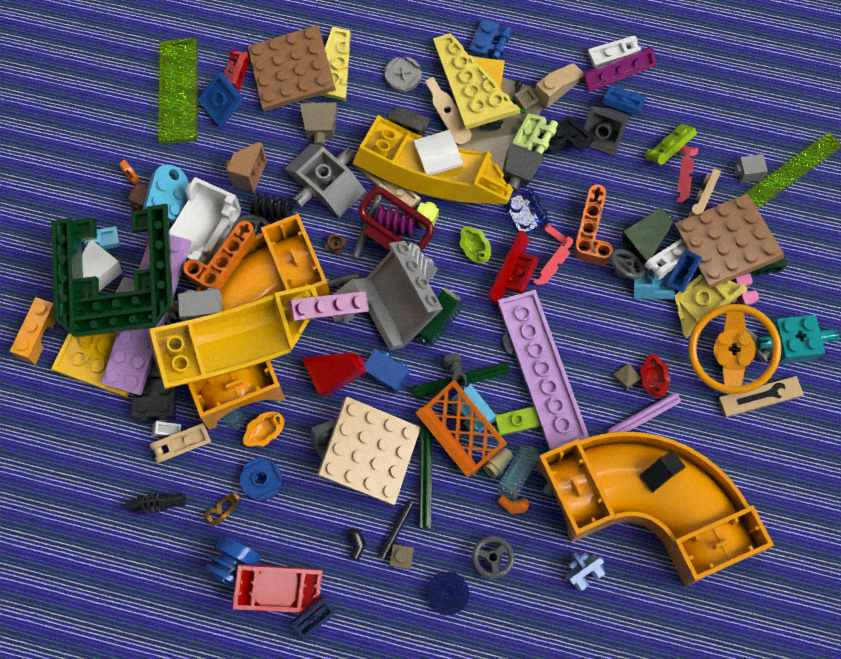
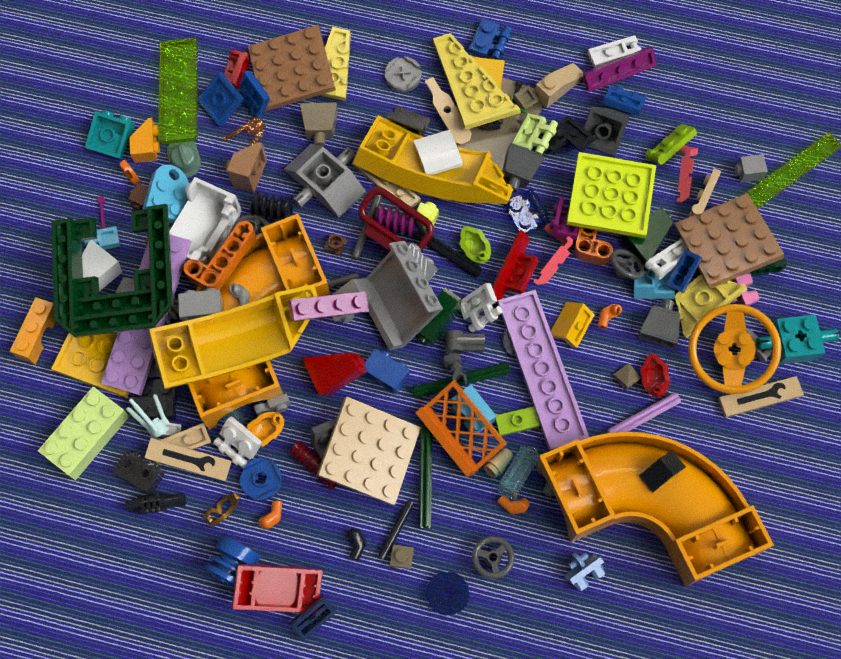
(84, 433): none -> yellowish green brick
(101, 200): none -> magenta hinge
(109, 134): none -> teal plate
(138, 472): none -> clear smoke brick
(144, 142): none -> light orange slope
(155, 427): none -> light aqua plant
(185, 157): none -> sand green piece
(188, 459): none -> tan tile
(239, 293): none -> light grey arm
(241, 439): none -> white plate
(253, 94): none -> blue plate
(254, 126): none -> clear orange plant
(273, 517): none -> orange arm
(276, 404): none -> light grey plate
(309, 461): none -> dark red piece
(451, 254): none -> black axle
(461, 342): none -> dark grey piece
(479, 301): none -> white plate
(559, 223): none -> magenta bracket
(572, 323): none -> yellow panel
(608, 313): none -> orange arm
(611, 195): none -> neon yellow plate
(661, 325): none -> dark grey torso

